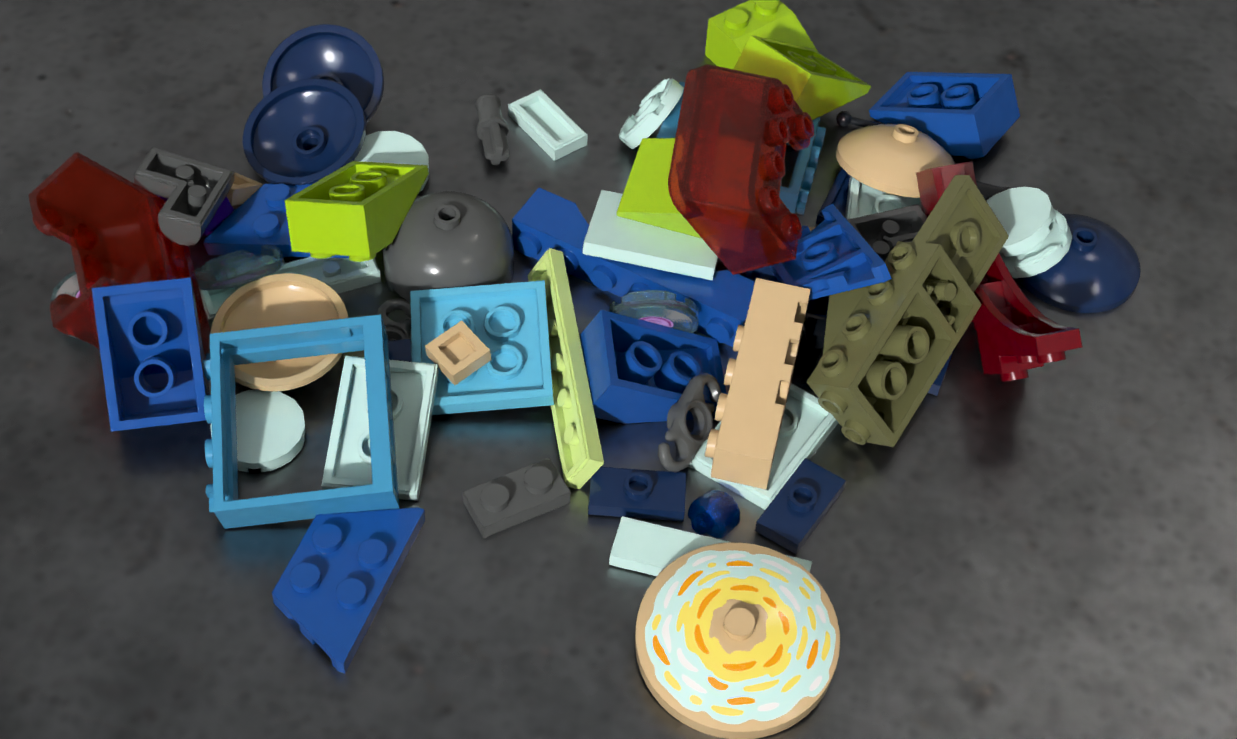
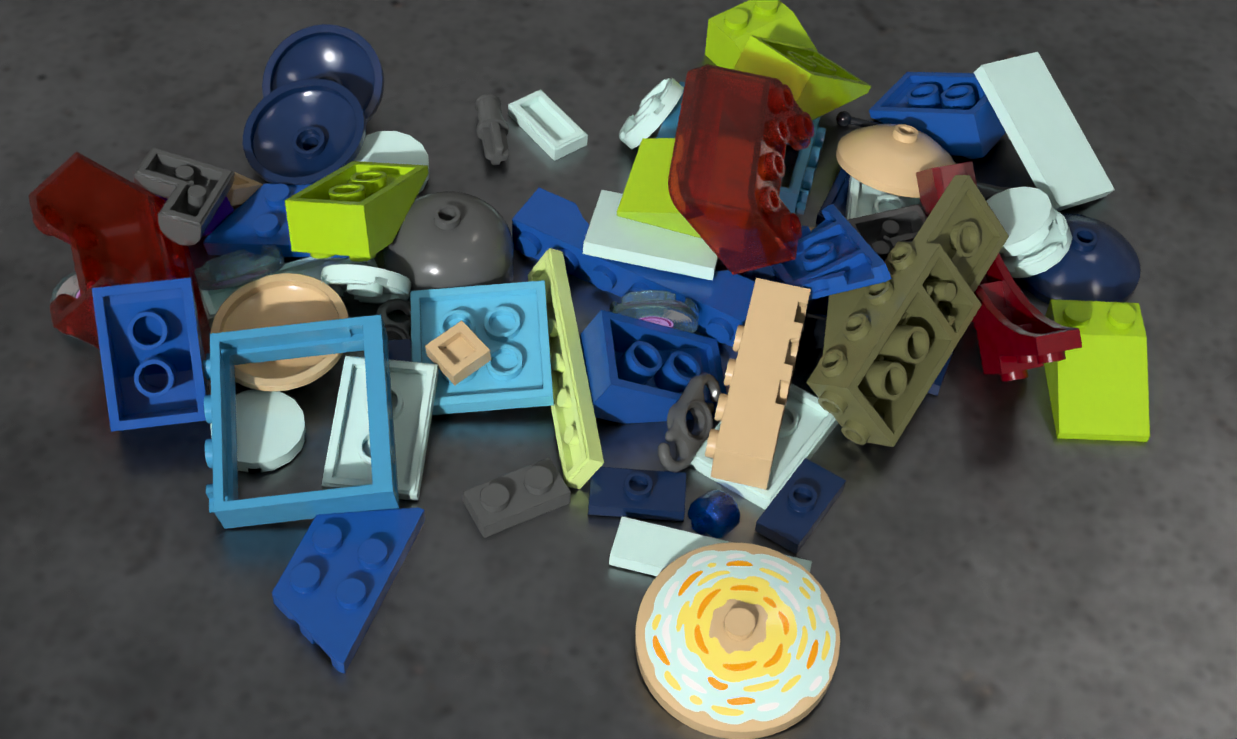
(366, 282): none -> light aqua tile
(1043, 130): none -> light aqua tile
(1104, 384): none -> lime slope

